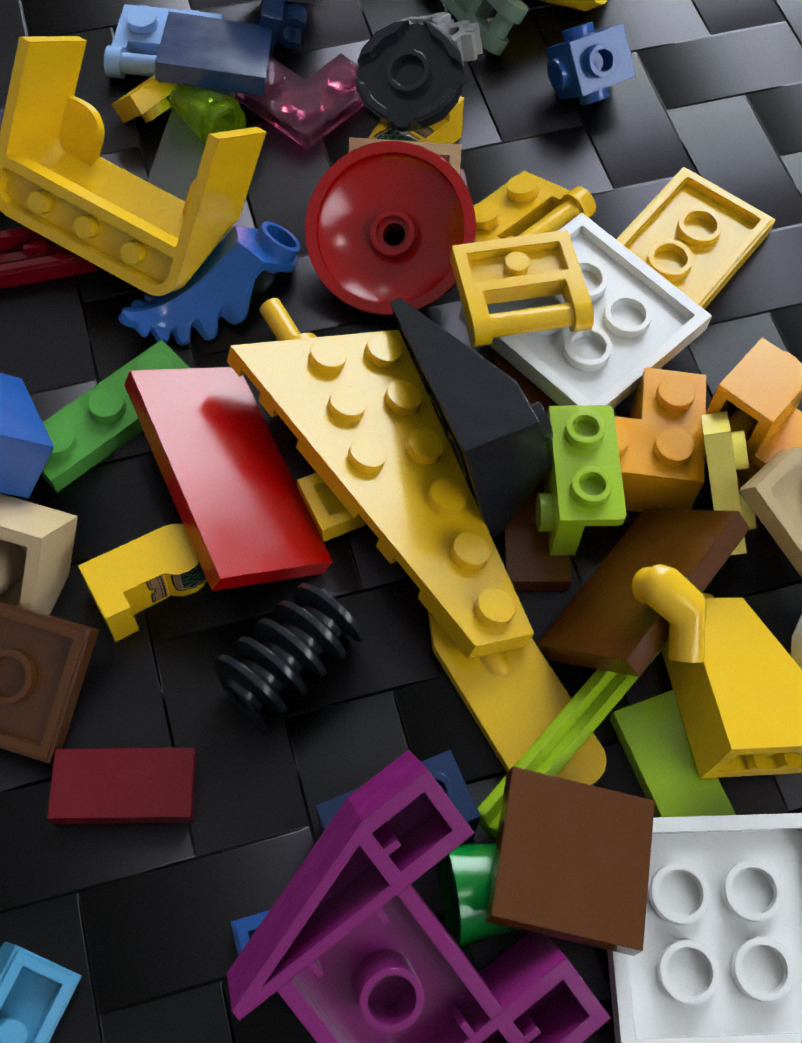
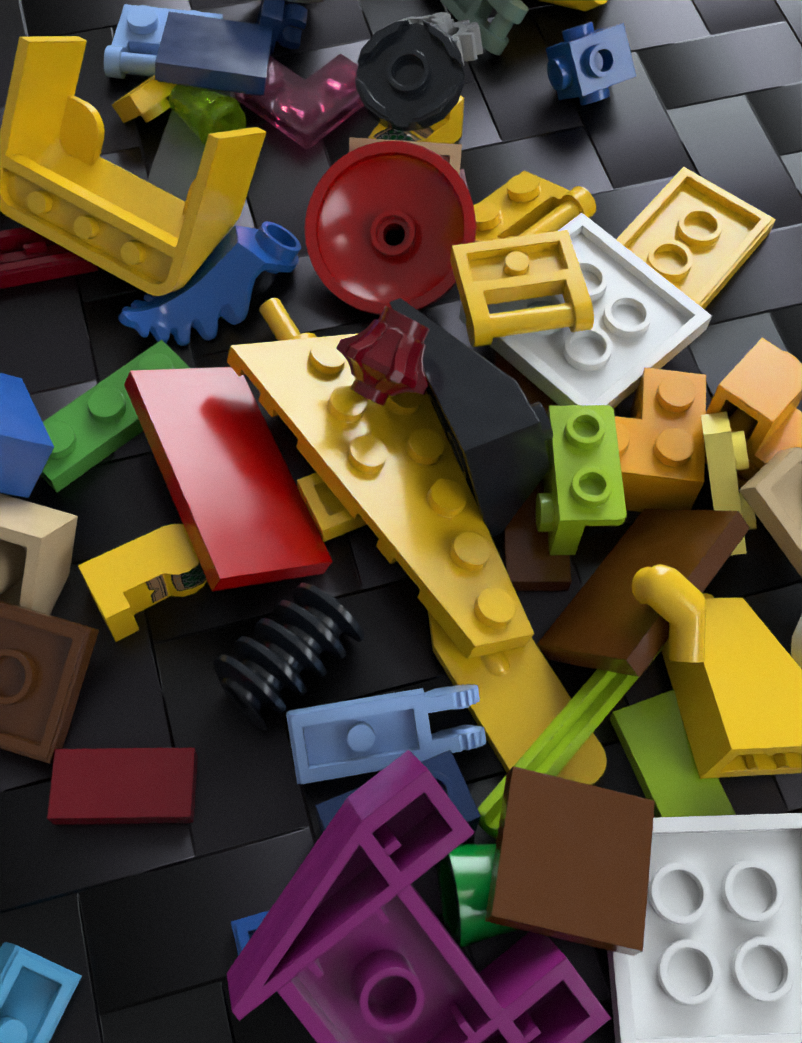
(376, 730): none -> light blue hinge
(387, 357): none -> dark red rock

